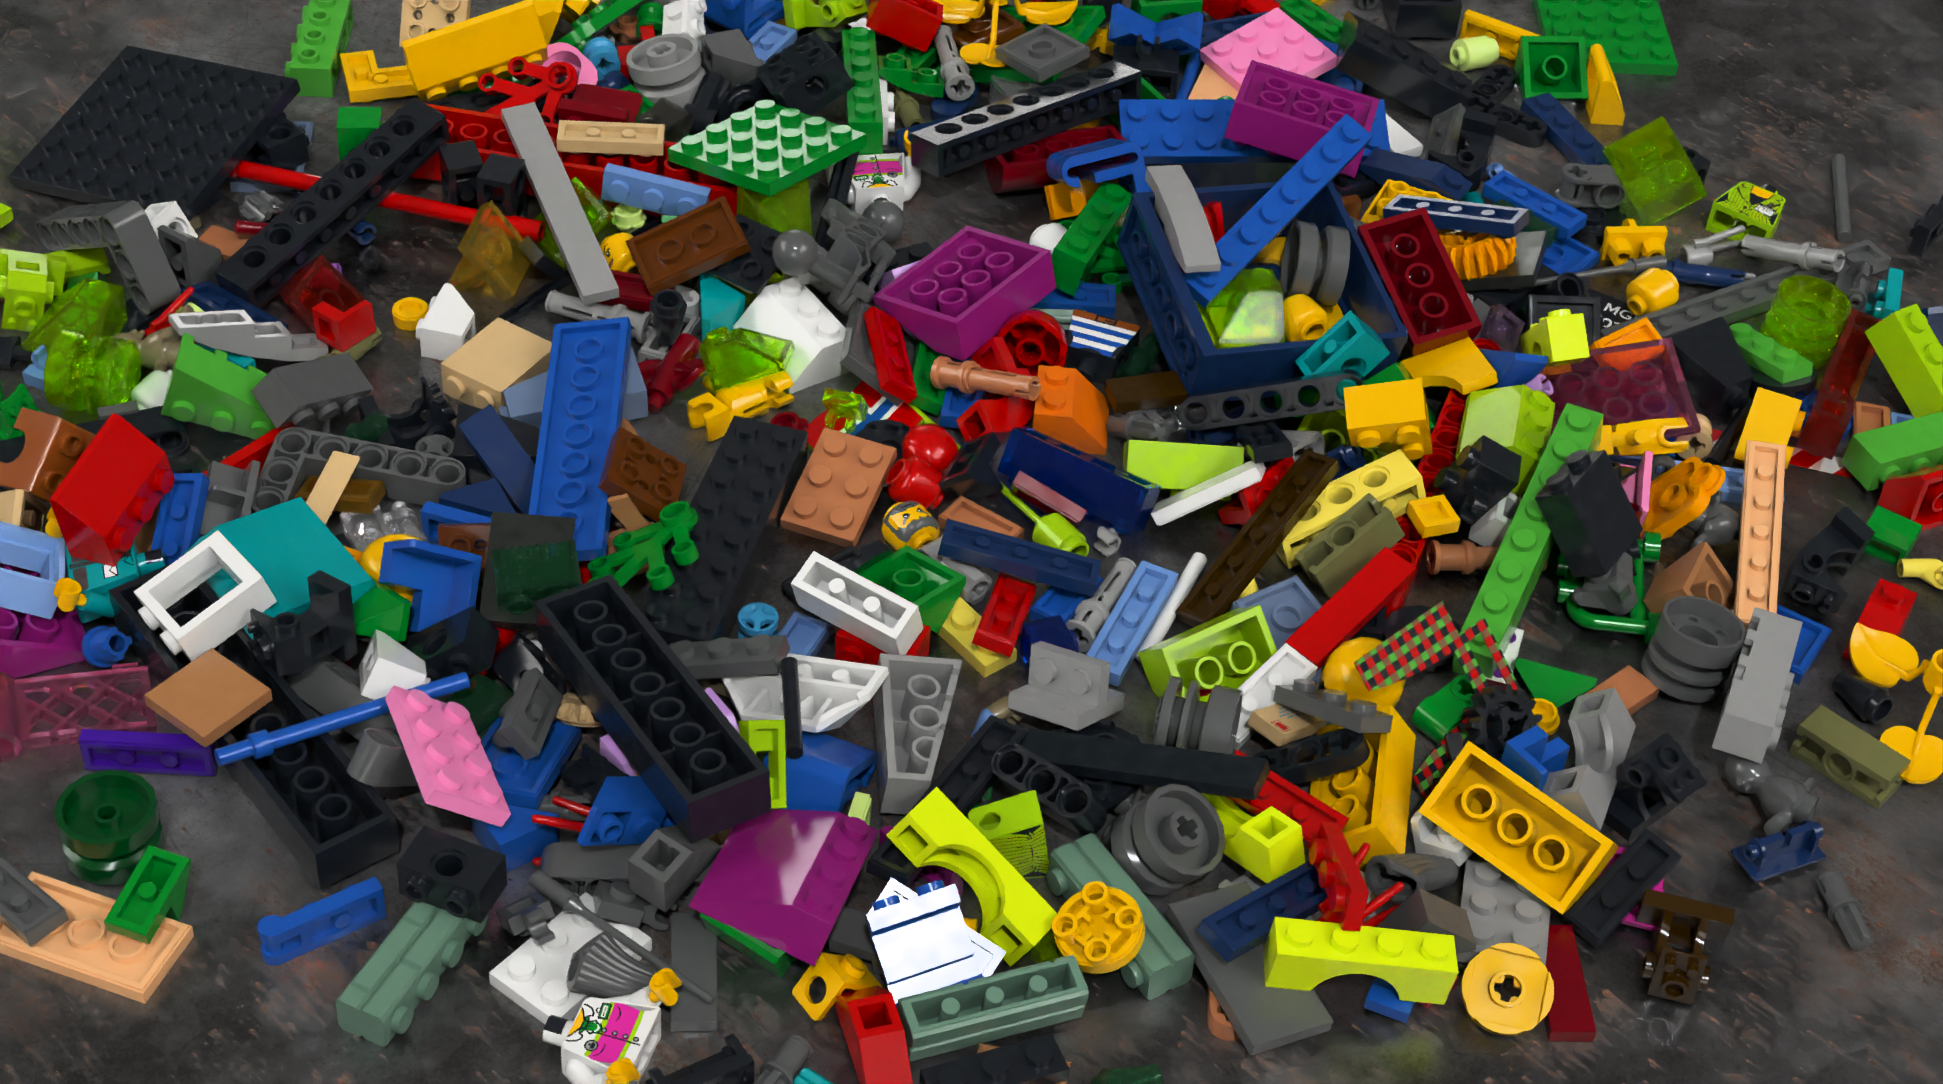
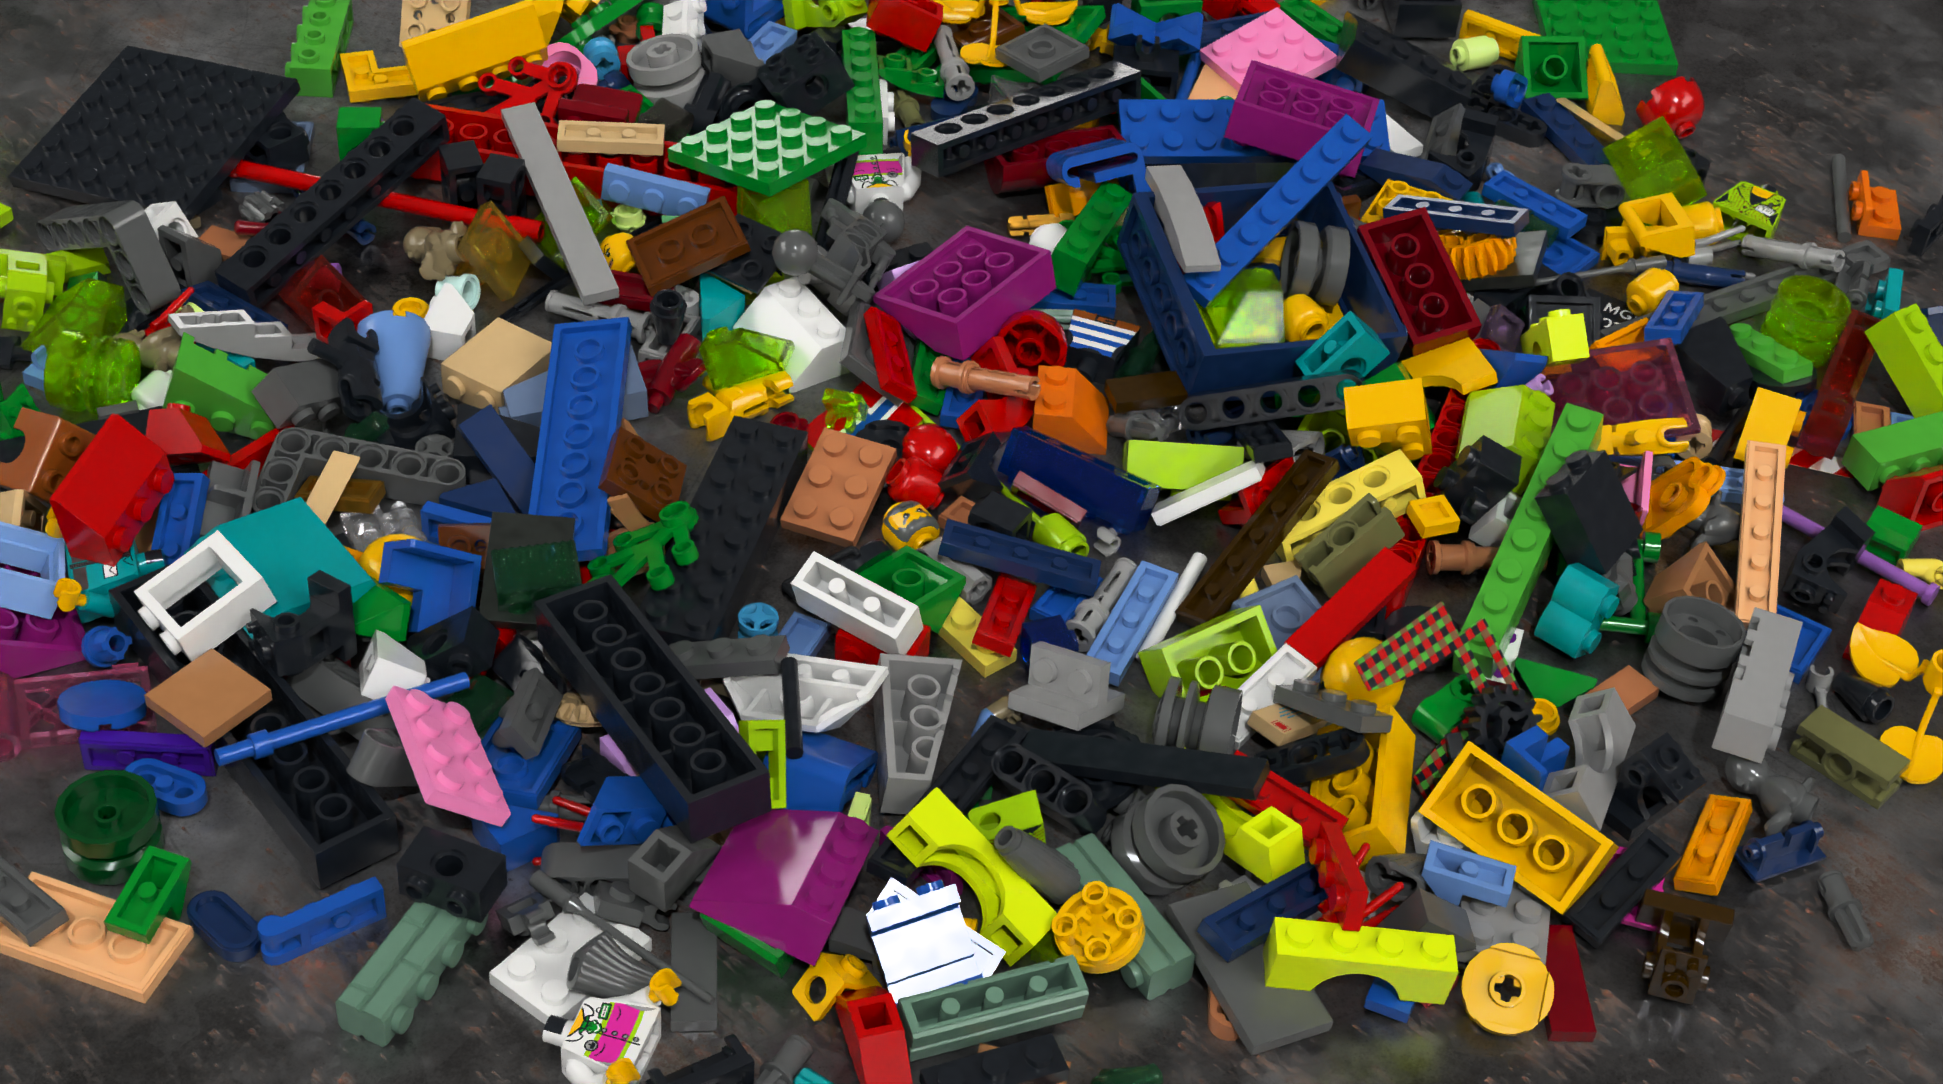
(102, 703): none -> blue tile
(175, 788): none -> blue plate
(185, 436): none -> red slope
(224, 926): none -> dark blue tile
(355, 367): none -> black piece
(400, 357): none -> medium blue cone
(435, 249): none -> dark tan animal
(466, 285): none -> light aqua piece
(1002, 516): none -> black brick
(1018, 226): none -> pearl gold axle
(1038, 864): none -> dark grey piece
(1278, 572): none -> tan tile
(1458, 872): none -> medium blue slope
(1509, 88): none -> blue plate
(1577, 610): none -> teal brick
(1590, 118): none -> tan sticker
(1660, 210): none -> yellow tile
(1674, 316): none -> blue plate
(1677, 102): none -> red cylinder
(1705, 218): none -> yellow head
(1713, 845): none -> light orange tile
(1819, 684): none -> light grey hand
(1868, 560): none -> medium lavender bar
(1874, 209): none -> orange bracket

